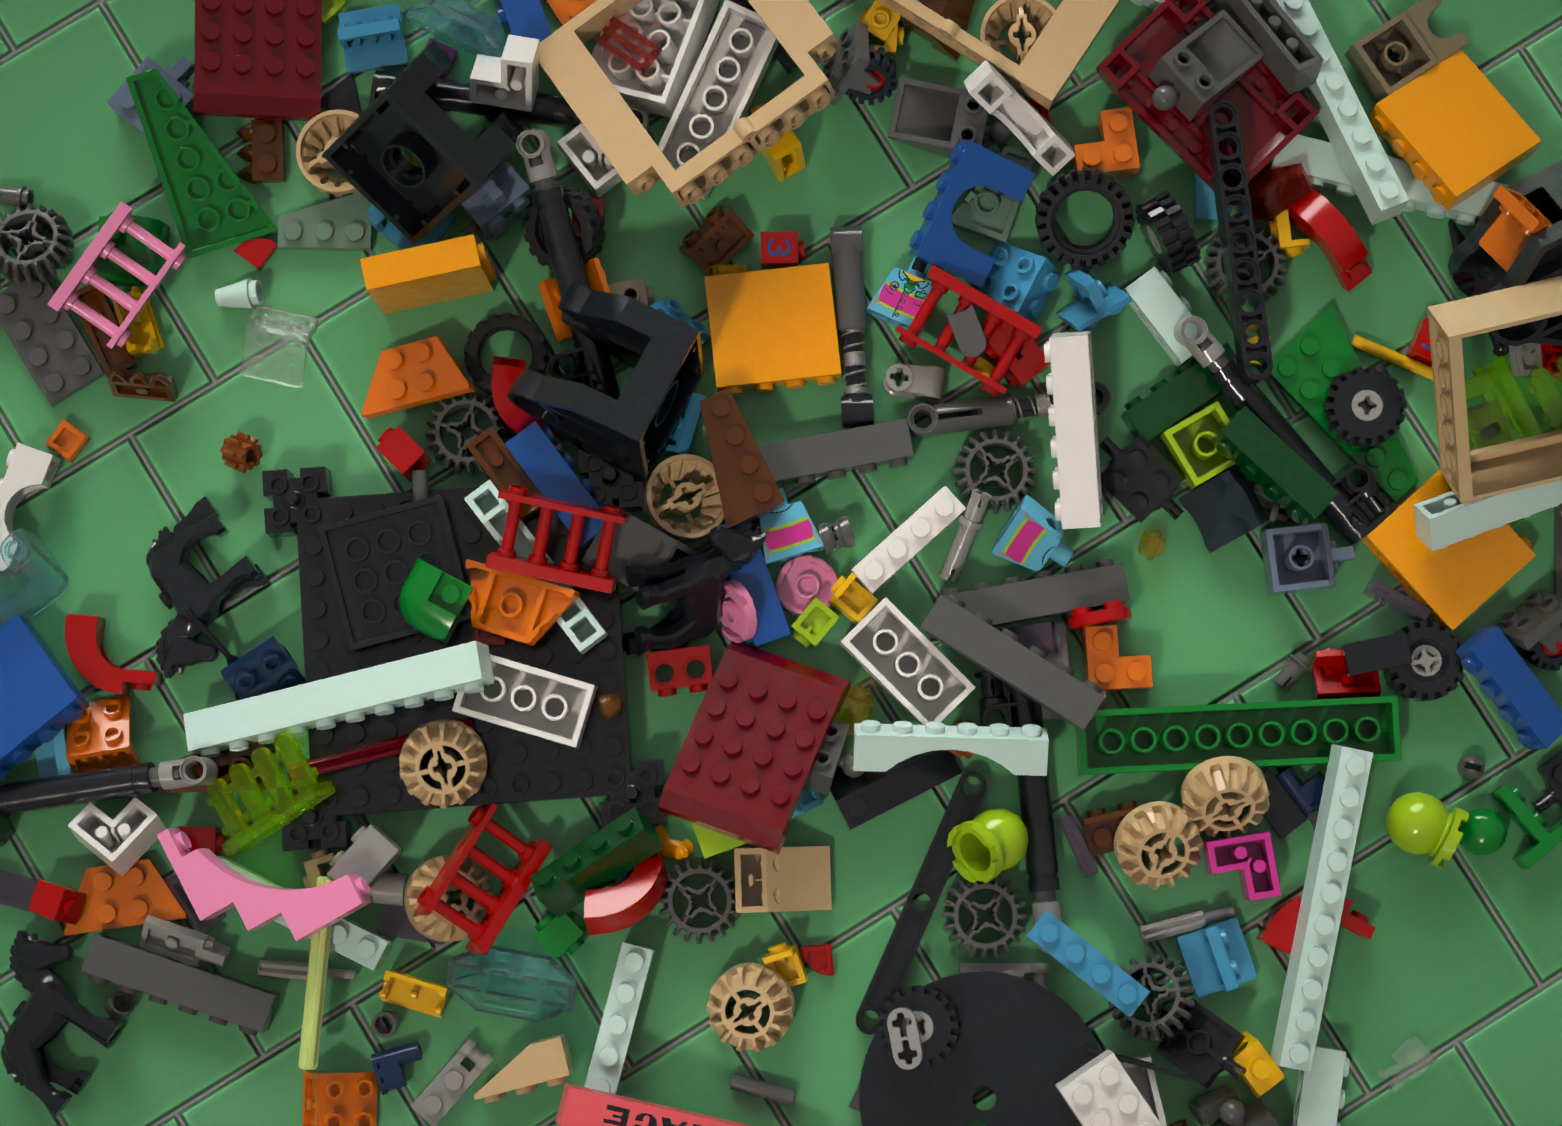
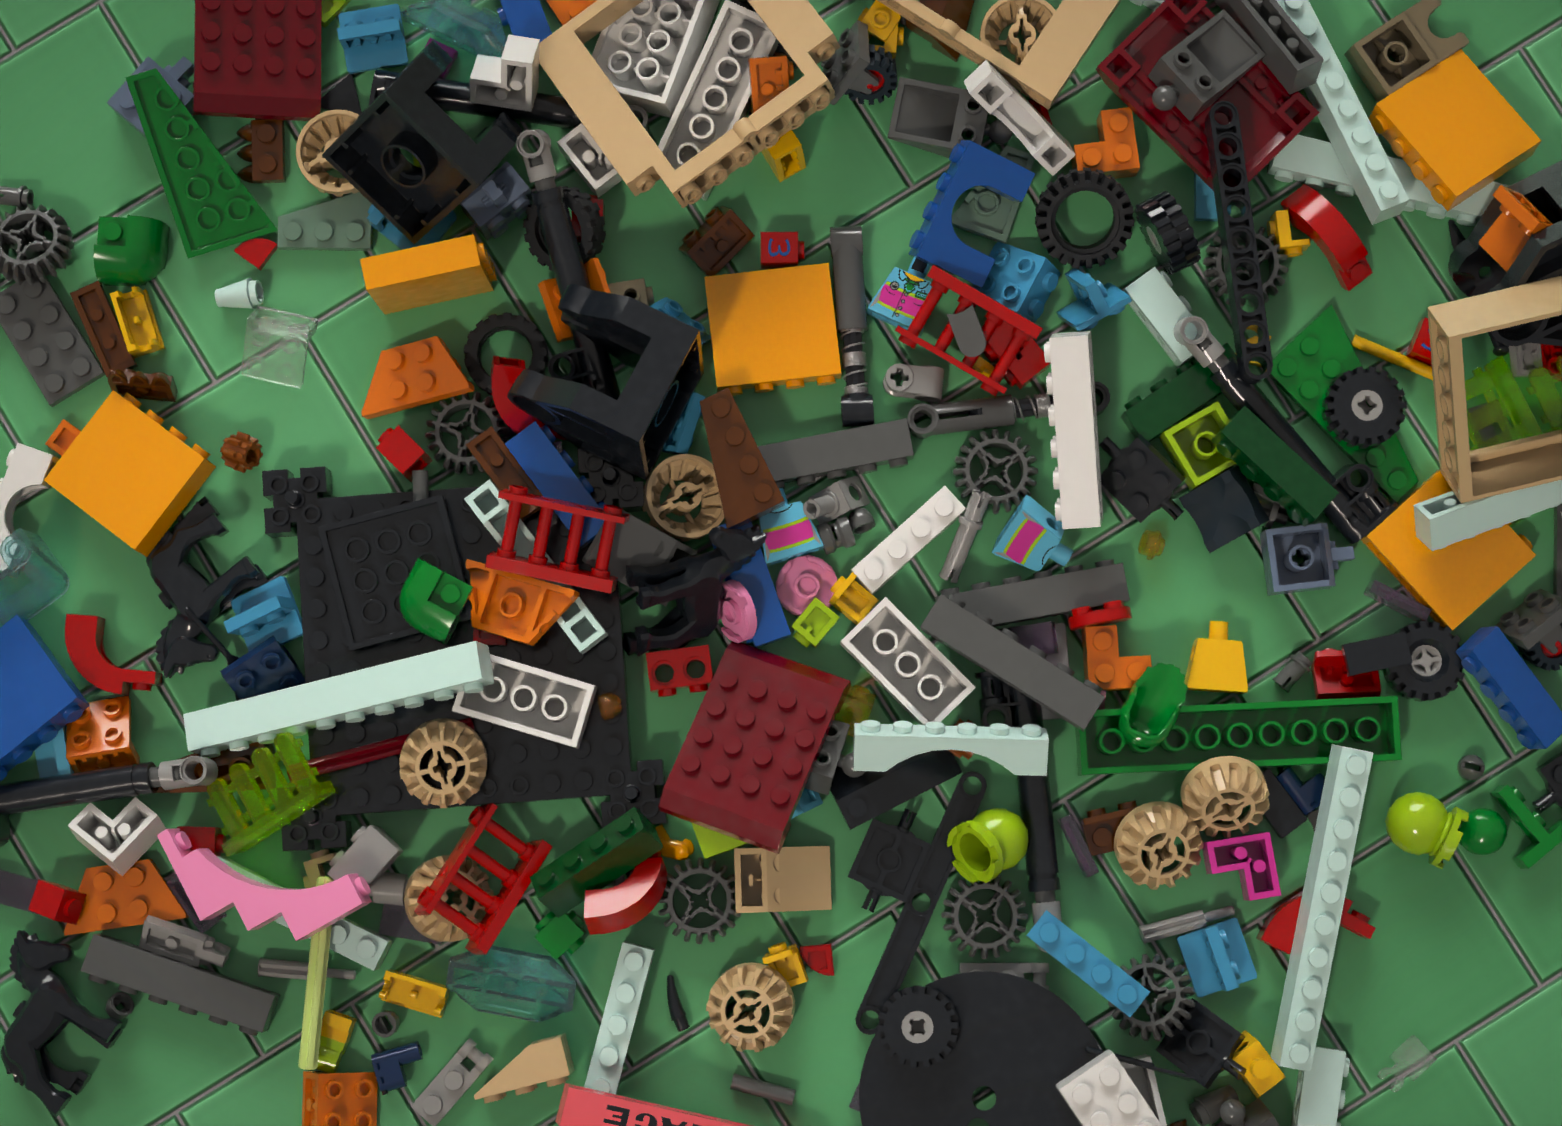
(85, 273): bright pink fence -> none
(131, 472): none -> light orange brick
(266, 613): none -> dark azure bracket
(334, 1039): none -> leg
(609, 32): clear red tile -> none
(675, 1007): none -> black helmet
(720, 269): yellow piece -> none
(769, 78): none -> orange bracket
(835, 500): none -> light grey bracket
(861, 521): none -> dark grey hinge
(889, 860): none -> black plate
(897, 1039): light grey beam -> none
(1153, 705): none -> green hair
(1217, 663): none -> yellow torso
(1277, 190): clear red slope -> none

